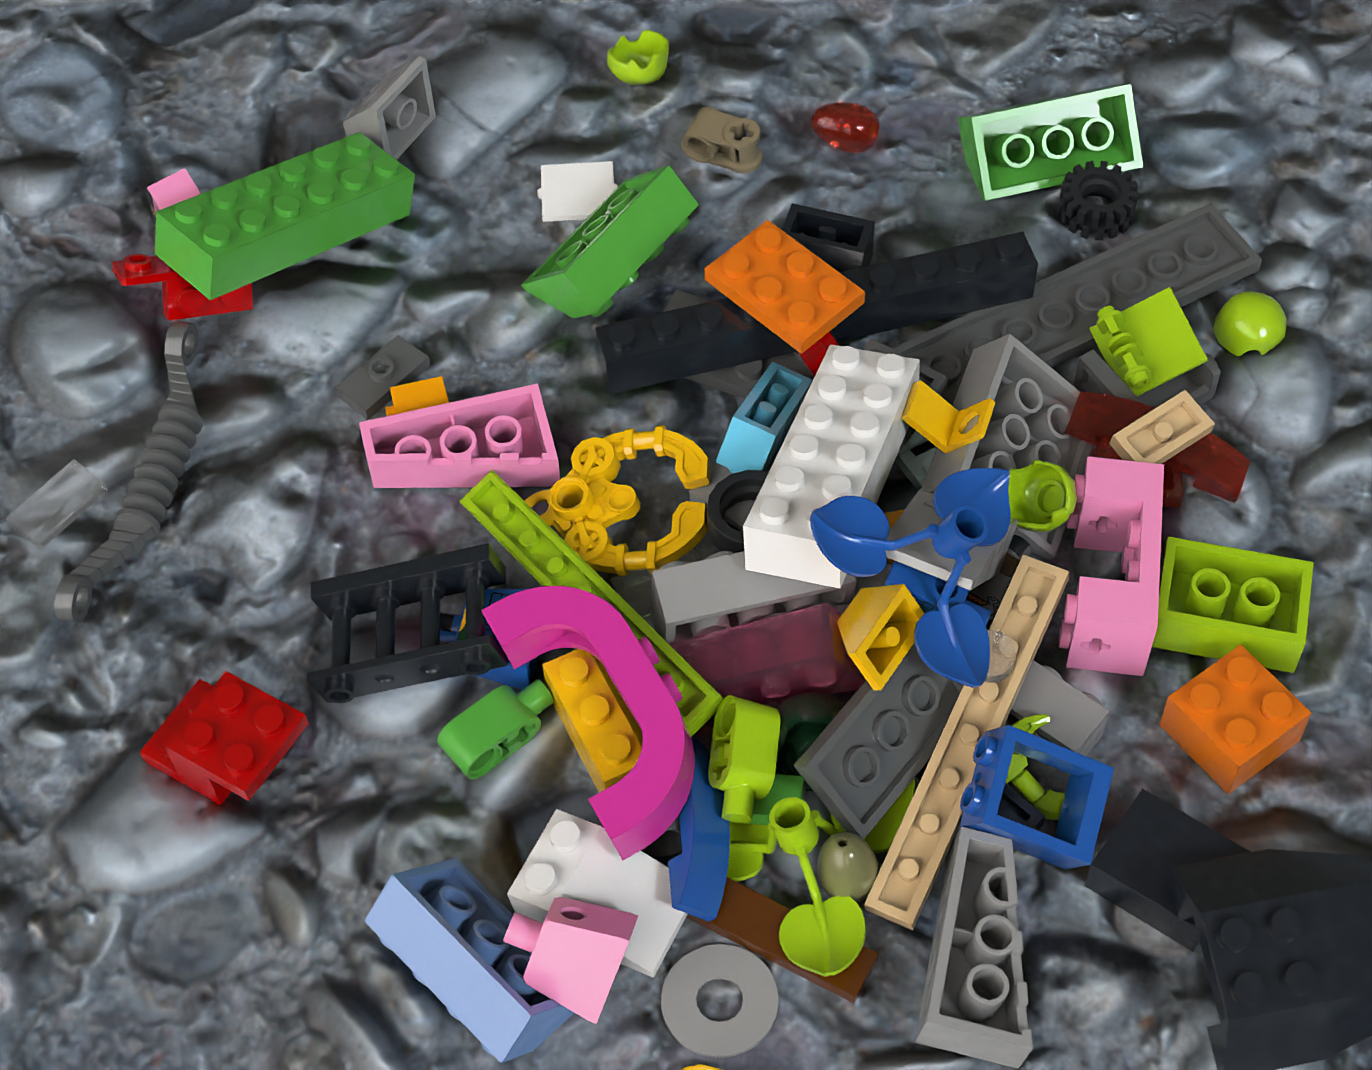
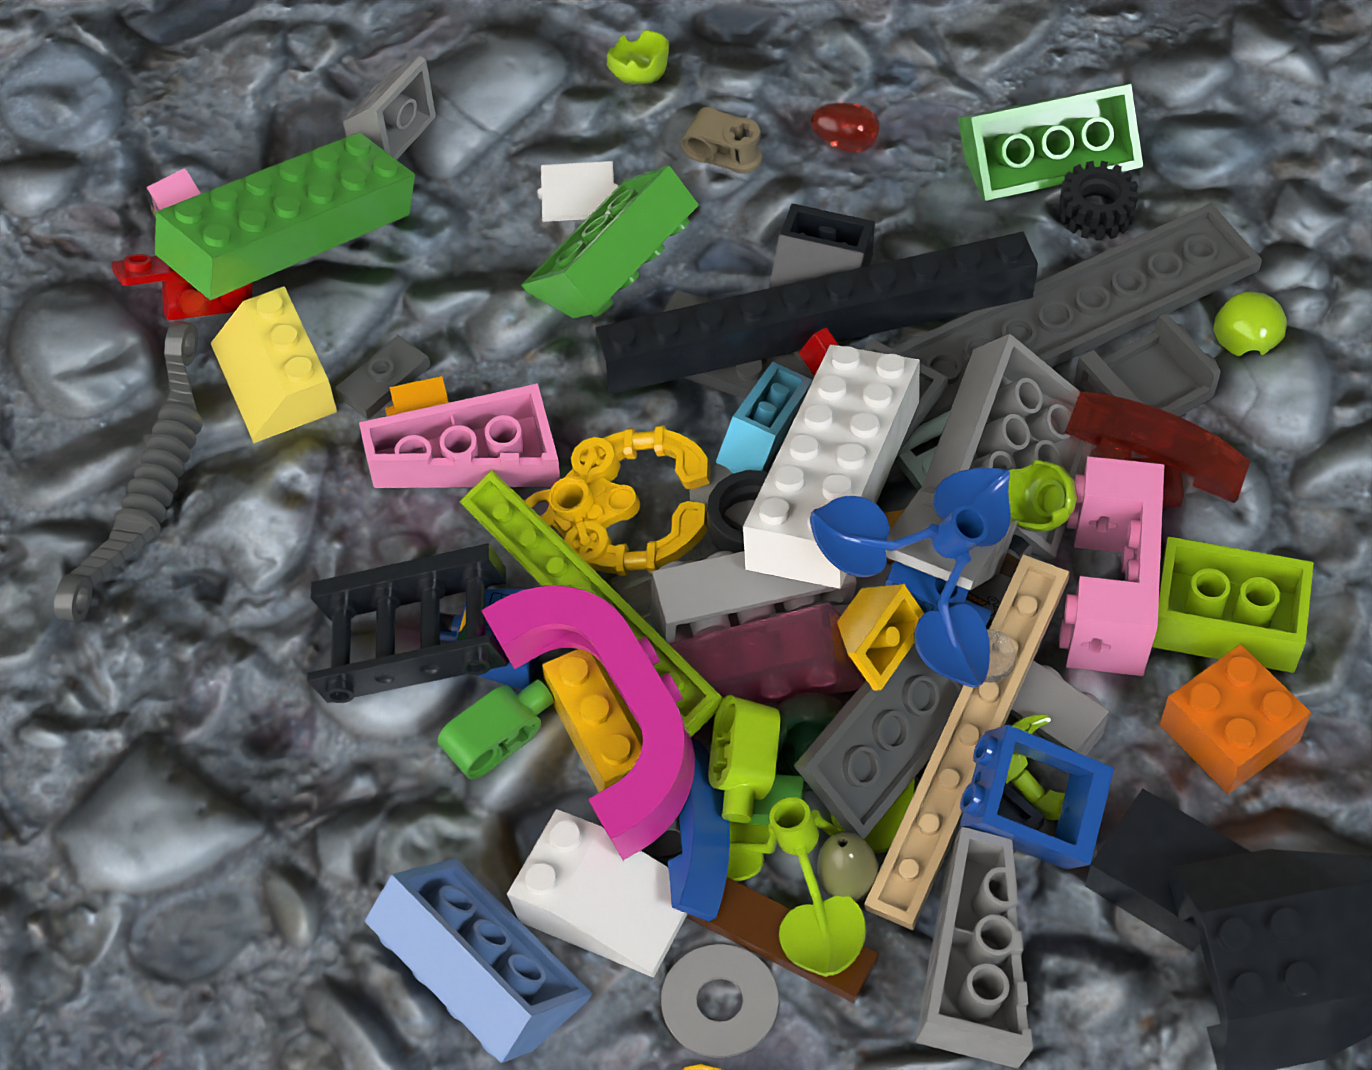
(56, 504): clear tile -> none
(224, 738): red bracket -> none
(272, 366): none -> light yellow slope
(573, 952): bright pink torso -> none
(784, 286): orange plate -> none
(941, 421): yellow bracket -> none
(1148, 342): lime hinge -> none
(1163, 431): tan plate -> none

